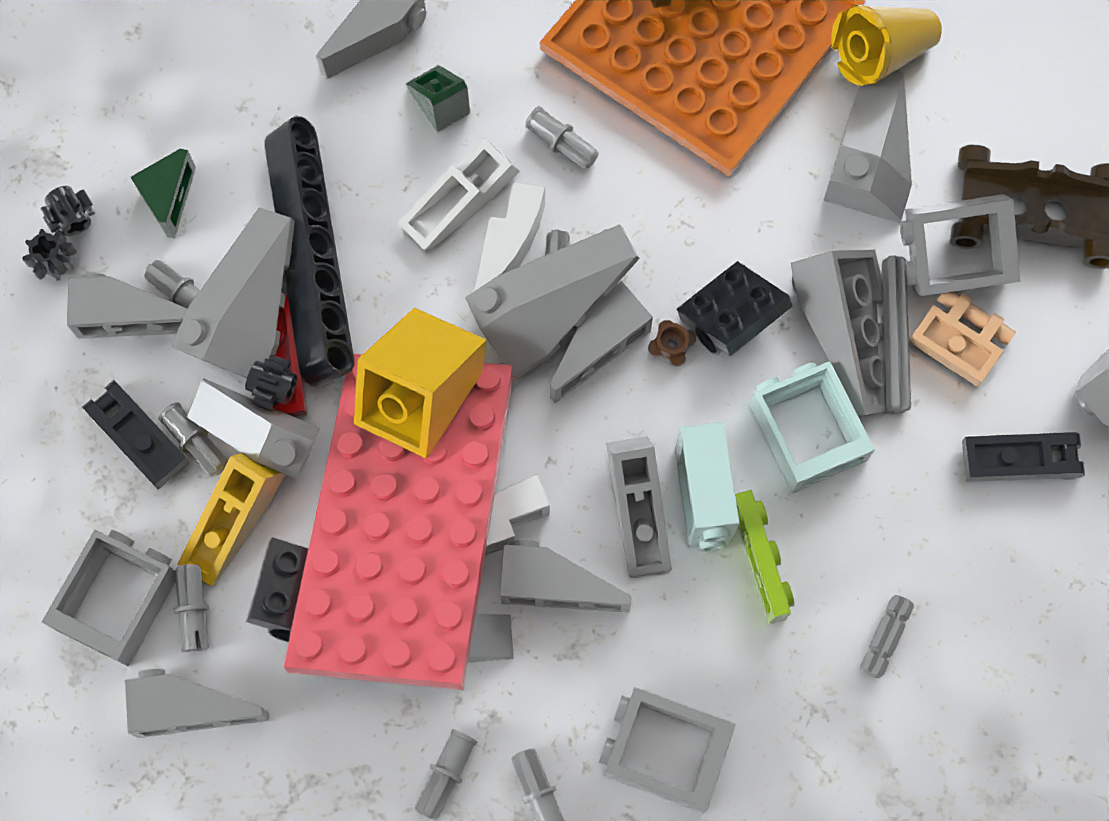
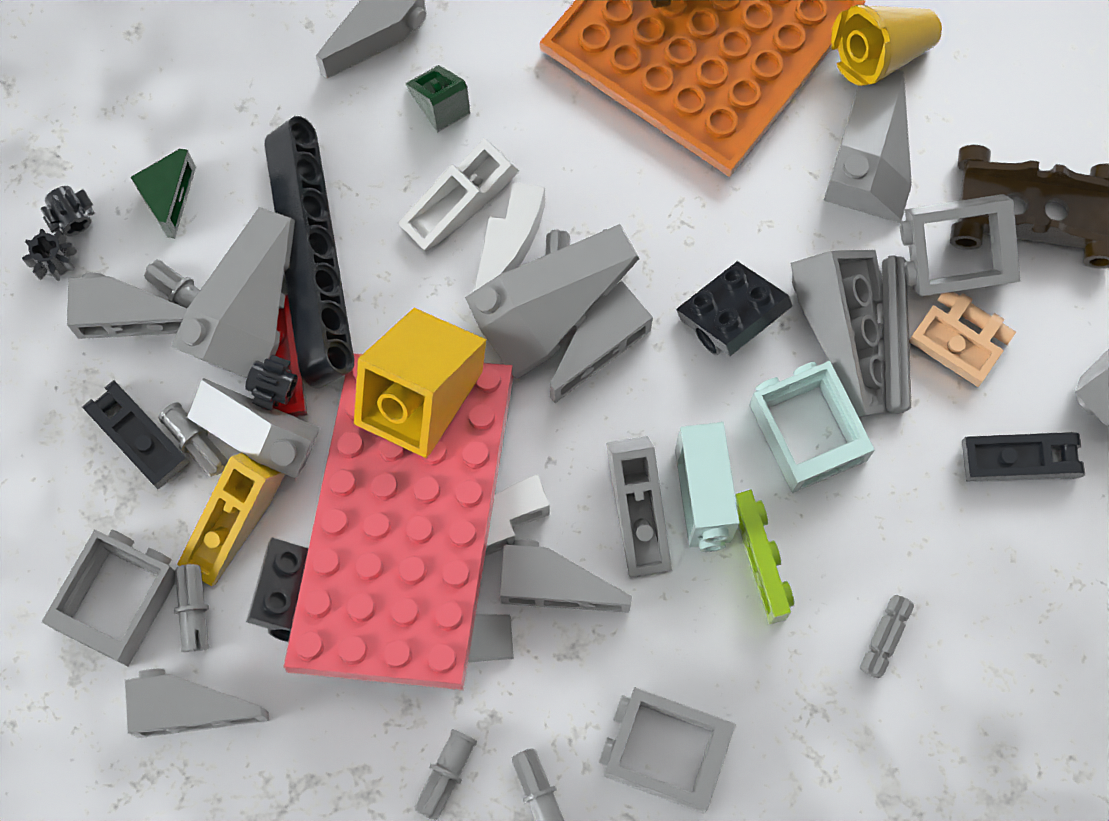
(561, 137): light grey axle -> none
(676, 332): reddish brown plate -> none

